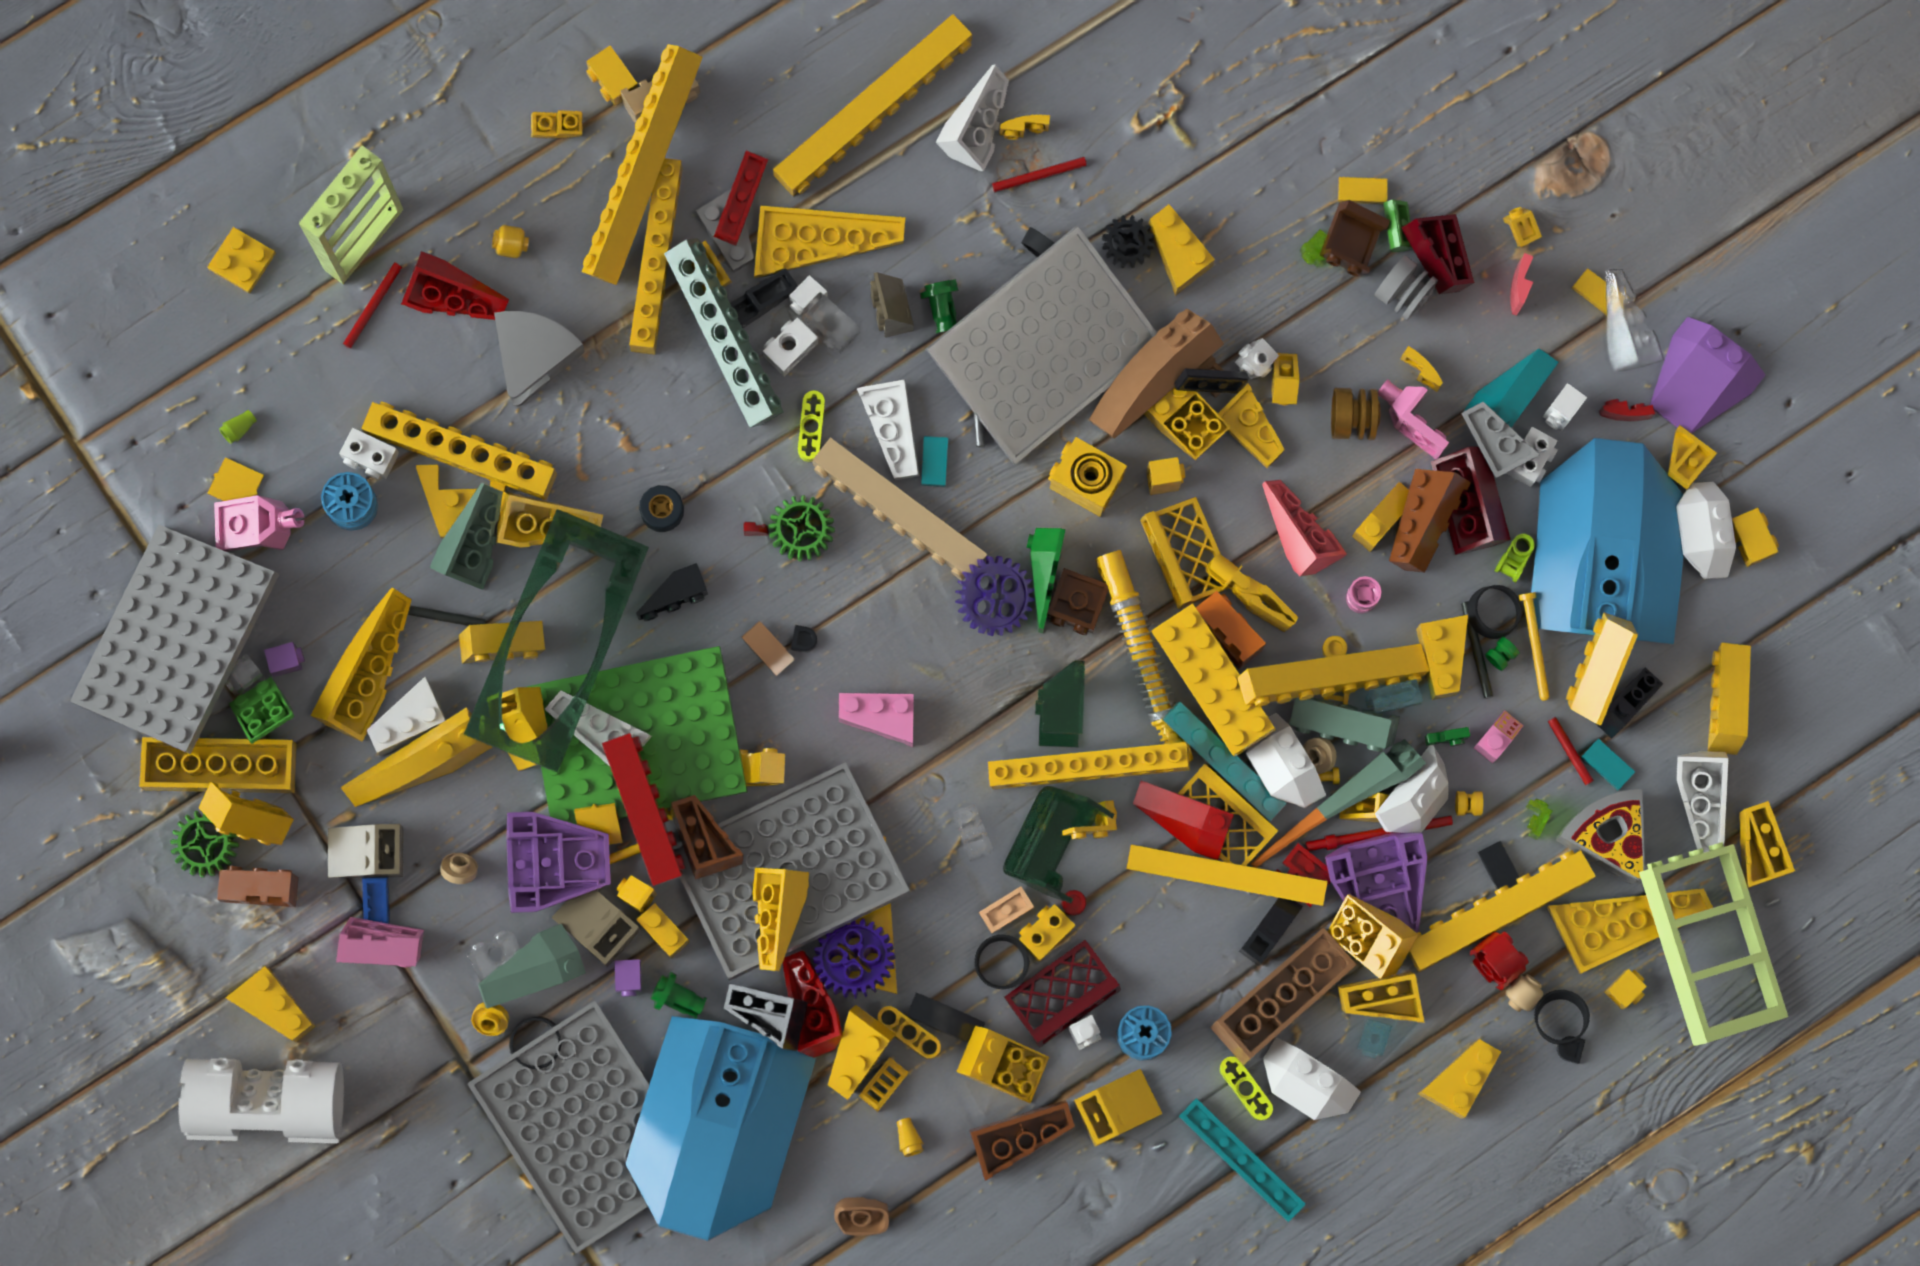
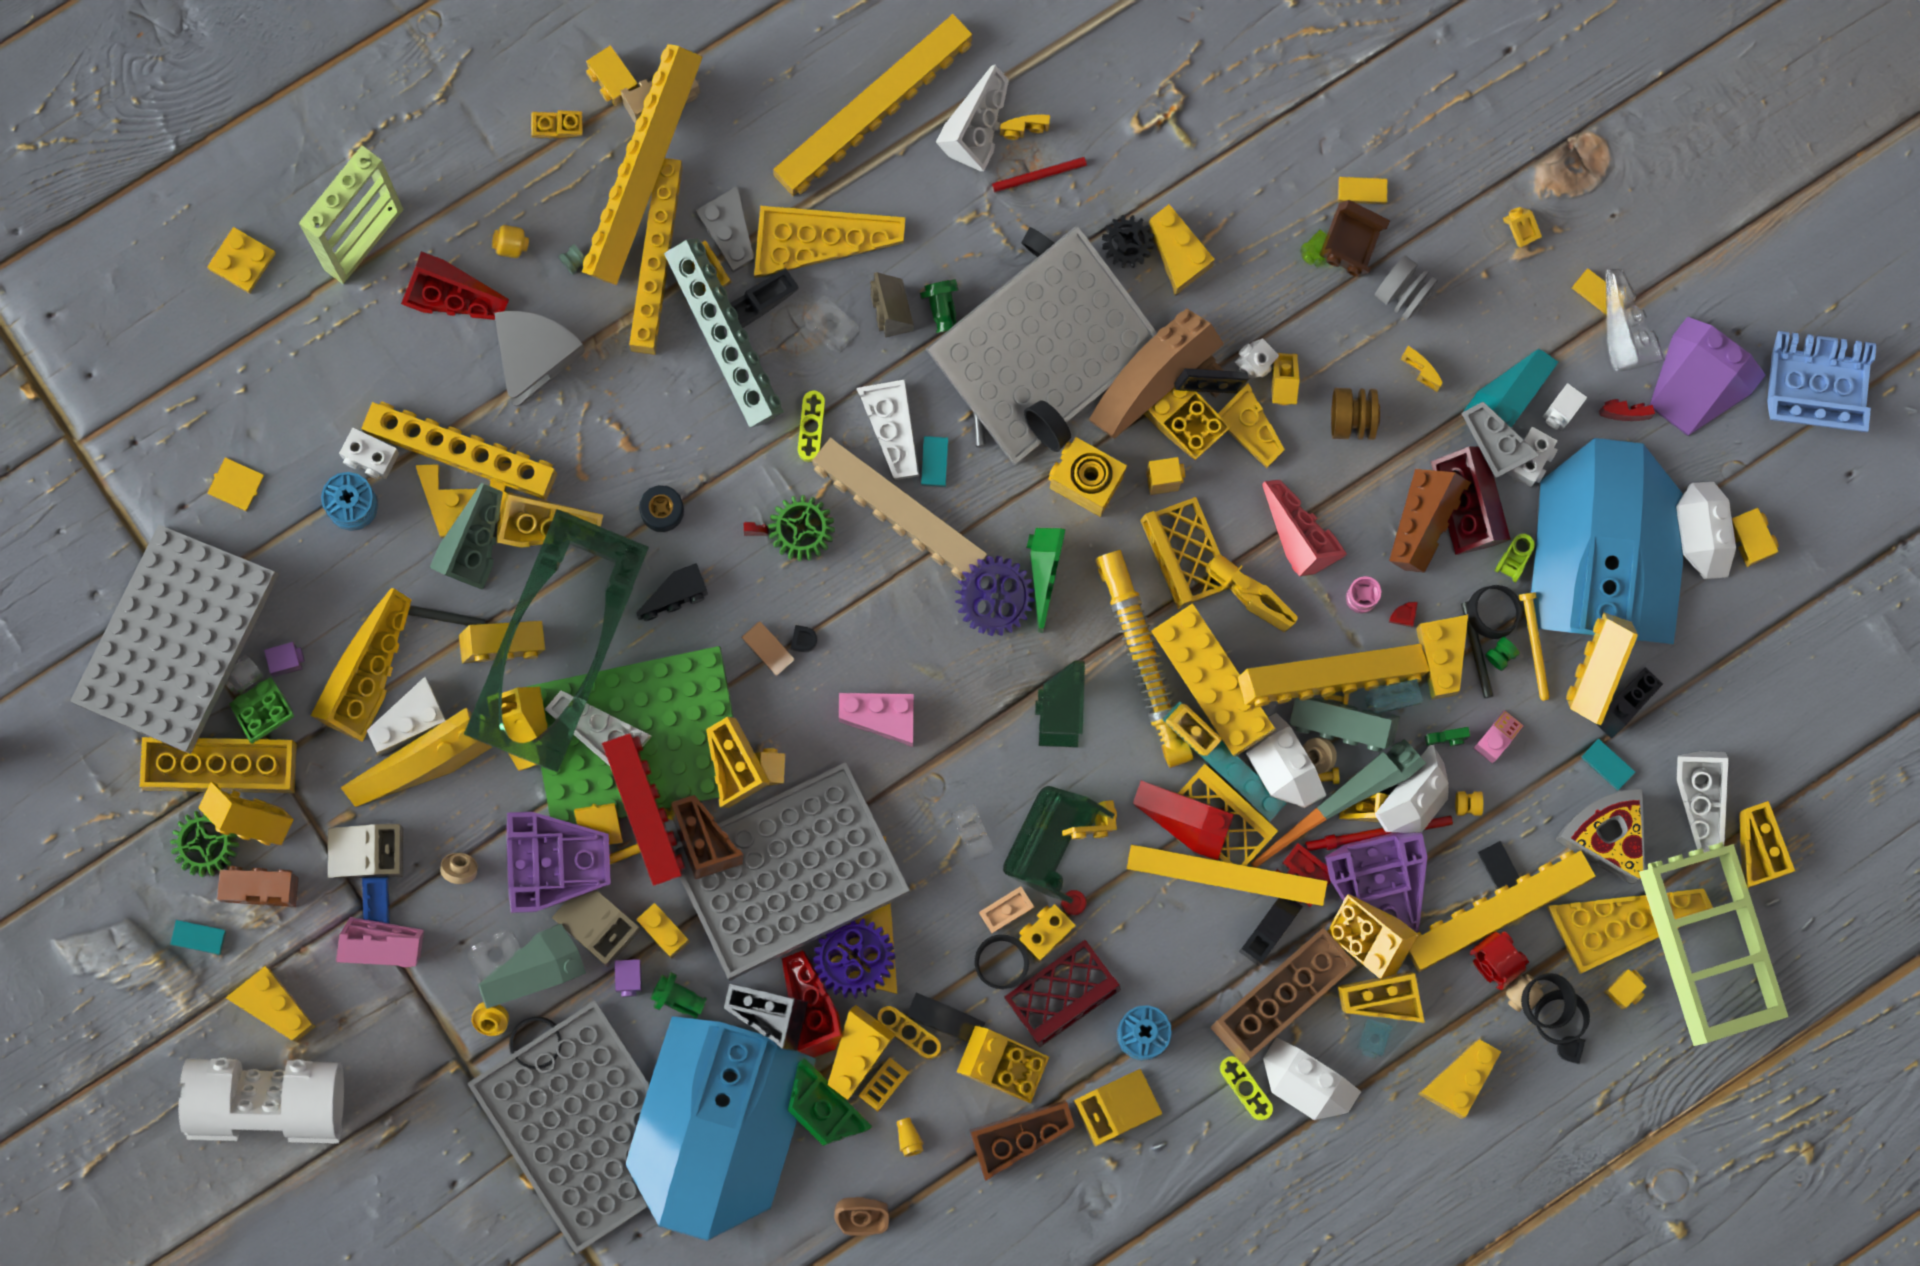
(198, 937): none -> teal tile
(236, 427): lime cone -> none
(254, 523): bright pink plate -> none
(372, 305): red bar -> none
(572, 259): none -> sand green wheel
(636, 894): yellow slope -> none
(735, 763): none -> yellow wedge
(740, 198): red tile -> none
(780, 903): yellow wedge -> none
(786, 360): white brick -> none
(806, 295): white brick -> none
(823, 1109): none -> green wing
(1047, 425): none -> black tyre
(1077, 602): reddish brown plate -> none
(1085, 1032): white brick -> none
(1089, 765): yellow brick -> none
(1193, 730): none -> yellow brick
(1231, 629): orange wedge -> none
(1242, 1160): teal plate -> none
(1334, 646): yellow tile -> none
(1382, 518): yellow slope -> none
(1399, 216): bright green brick -> none
(1404, 614): none -> red tile
(1413, 427): bright pink plate -> none
(1441, 251): dark red wedge -> none
(1520, 286): coral slope -> none
(1538, 822): clear neon green bracket -> none
(1569, 995): none -> black tyre
(1570, 751): red bar -> none
(1688, 457): yellow wing -> none
(1729, 698): yellow wedge -> none
(1820, 383): none -> light blue slope

